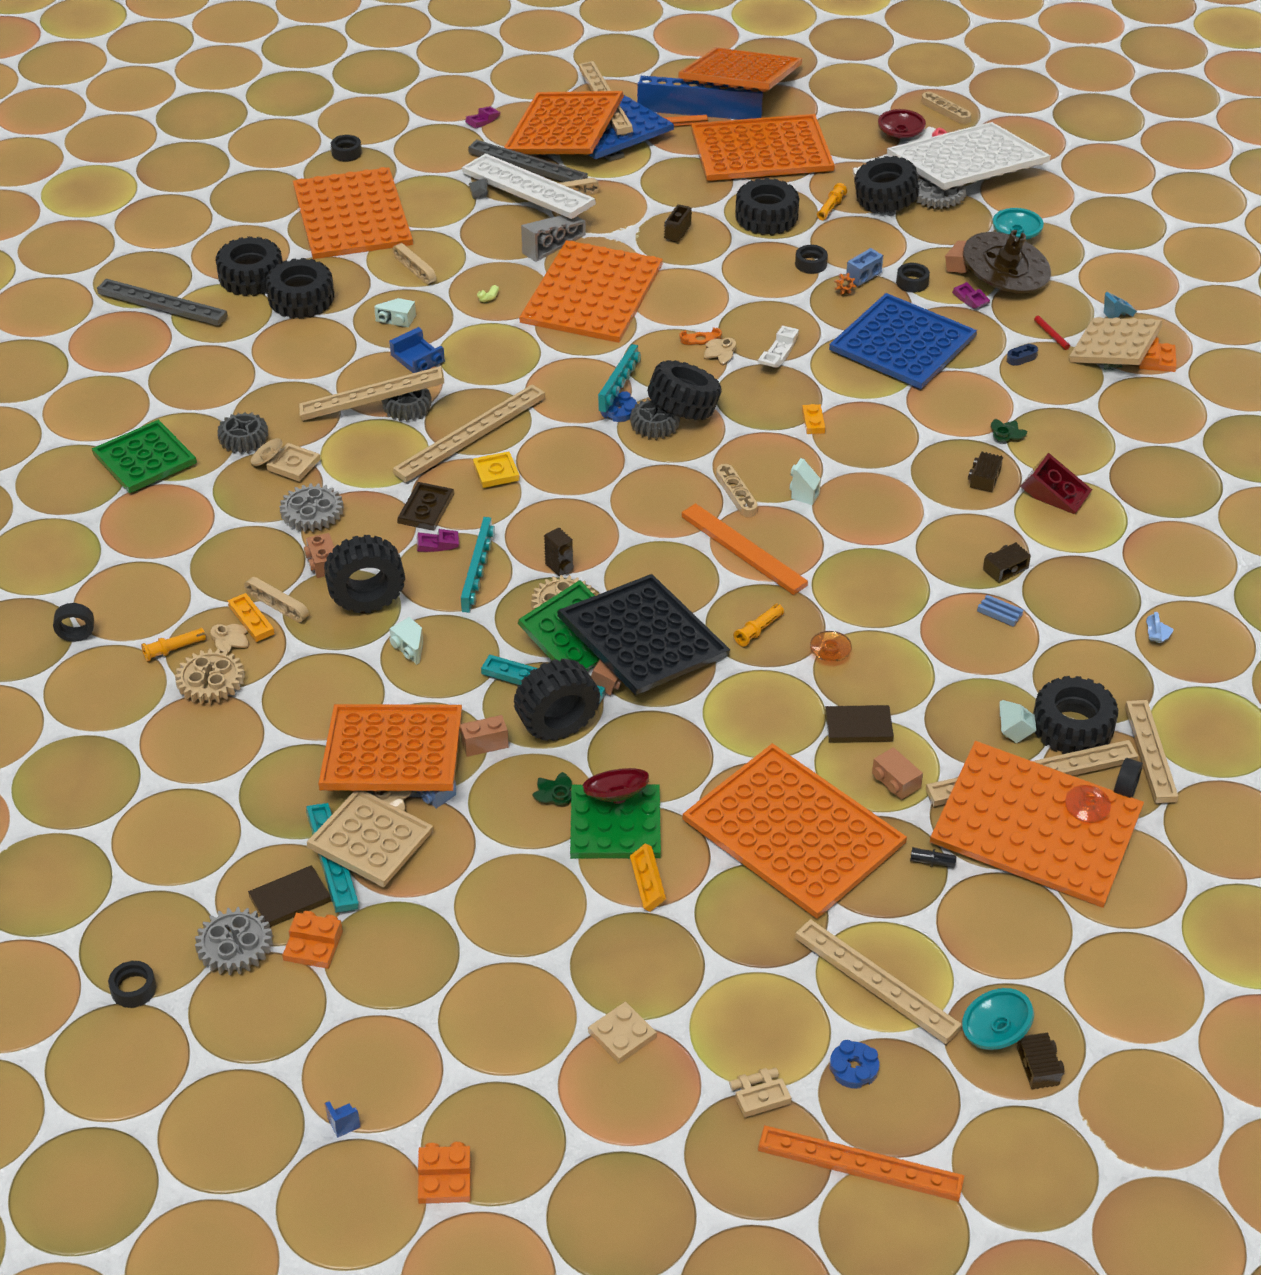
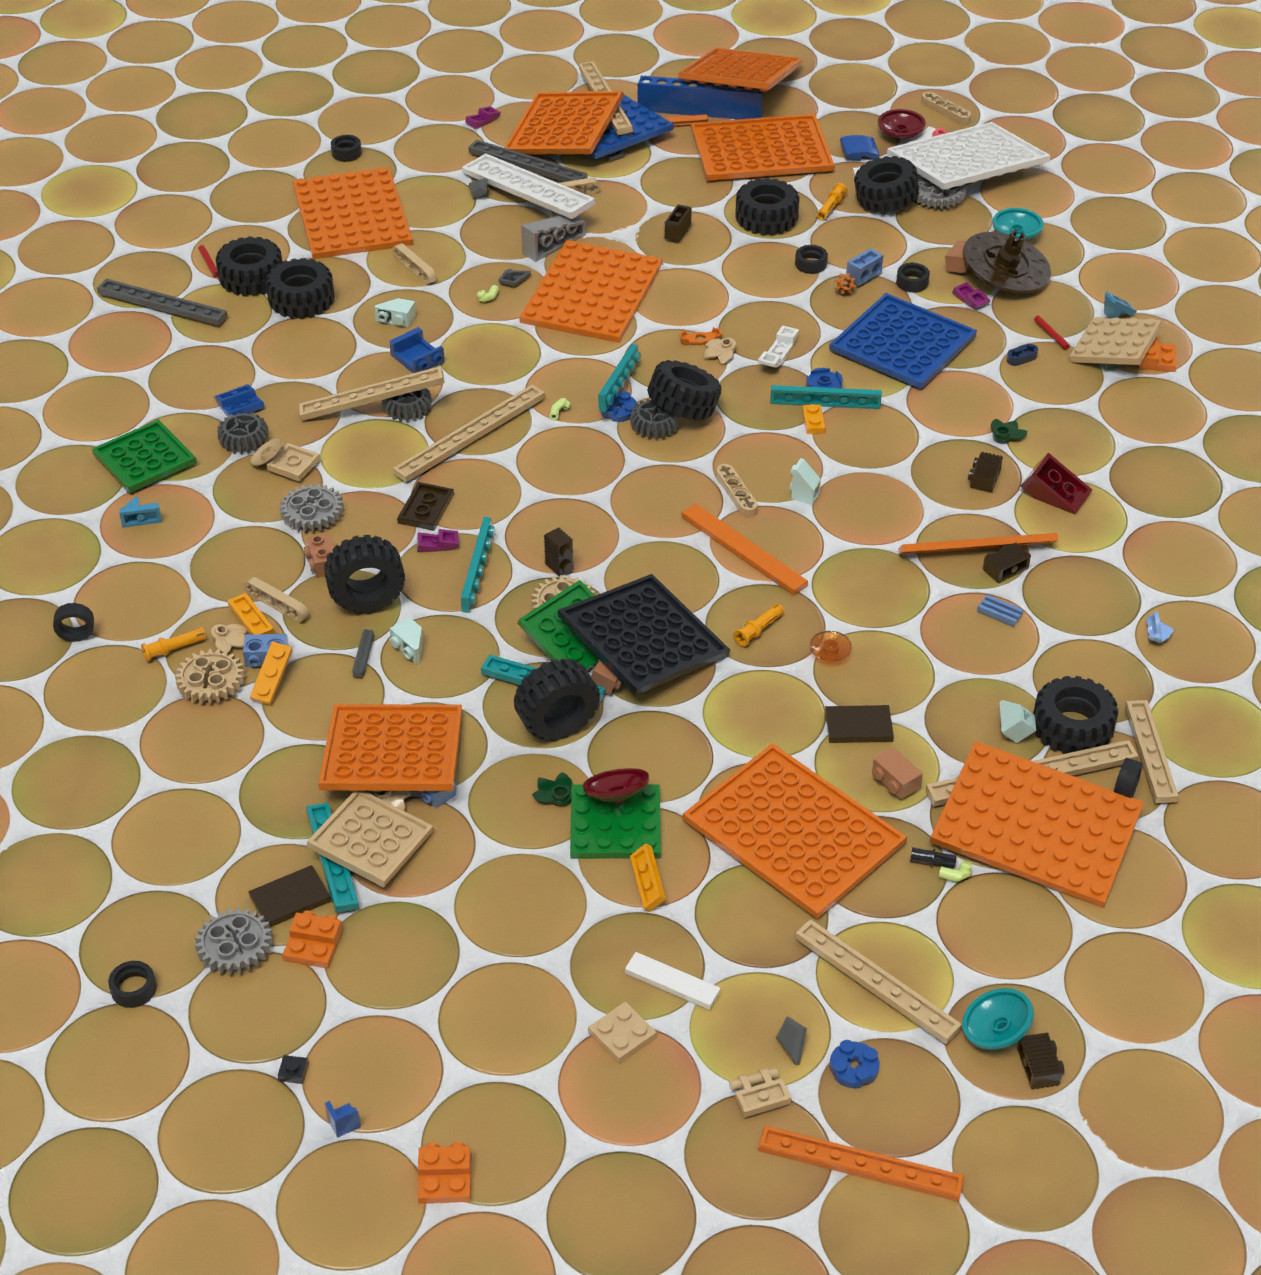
(135, 514): none -> dark azure slope
(208, 260): none -> red bar
(239, 401): none -> blue slope
(257, 646): none -> medium blue brick
(271, 673): none -> light orange plate
(293, 1069): none -> black plate
(363, 653): none -> dark grey axle
(484, 735): nougat brick -> none
(496, 469): yellow plate -> none
(513, 277): none -> dark grey piece
(556, 407): none -> yellowish green arm
(672, 980): none -> white tile
(792, 1038): none -> dark grey piece
(826, 397): none -> teal plate
(831, 379): none -> blue plate
(858, 146): none -> blue slope
(957, 874): none -> yellowish green arm
(973, 544): none -> orange tile
(1087, 810): clear orange dish -> none

